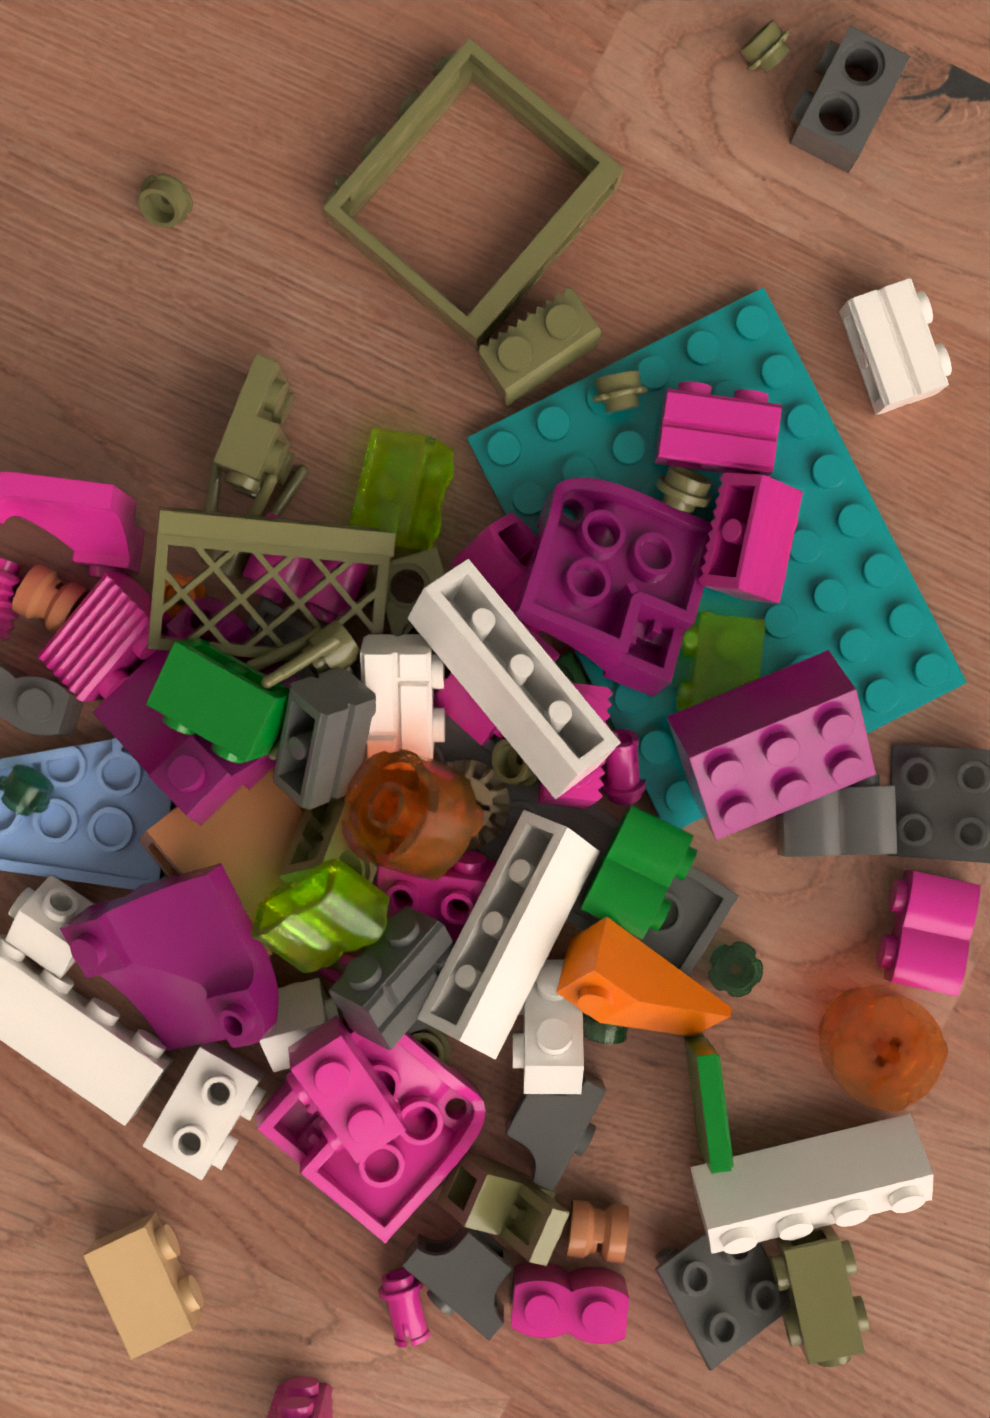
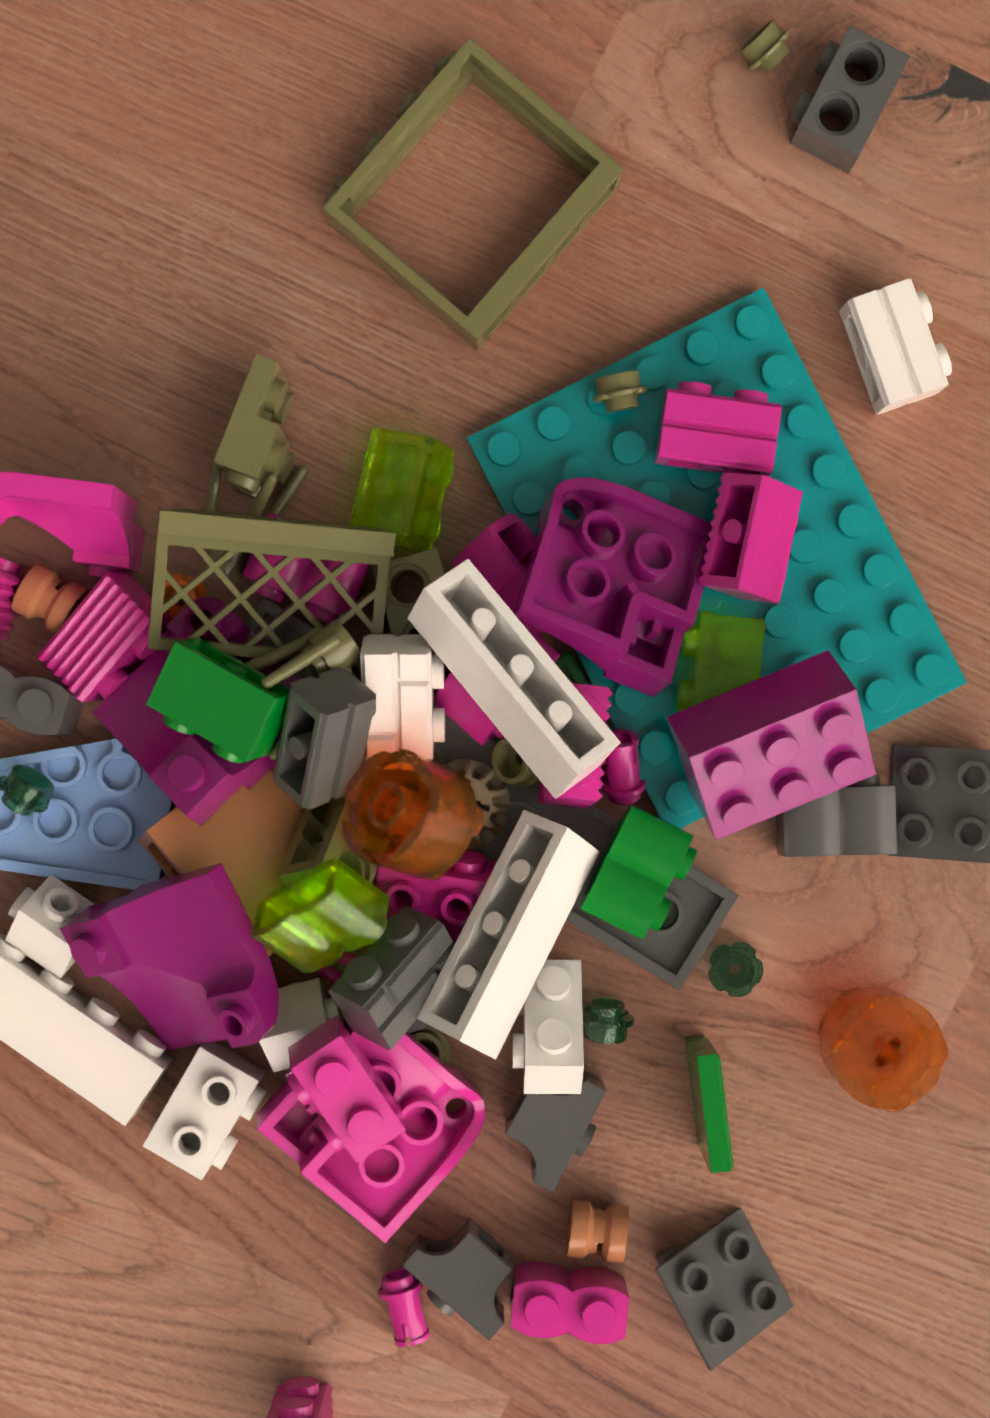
(145, 1284): tan brick -> none
(164, 200): olive plate -> none
(505, 1204): olive brick -> none
(539, 346): olive brick -> none
(633, 986): orange slope -> none
(684, 488): olive plate -> none
(814, 1184): white brick -> none
(823, 1311): olive brick -> none
(929, 932): dark pink brick -> none

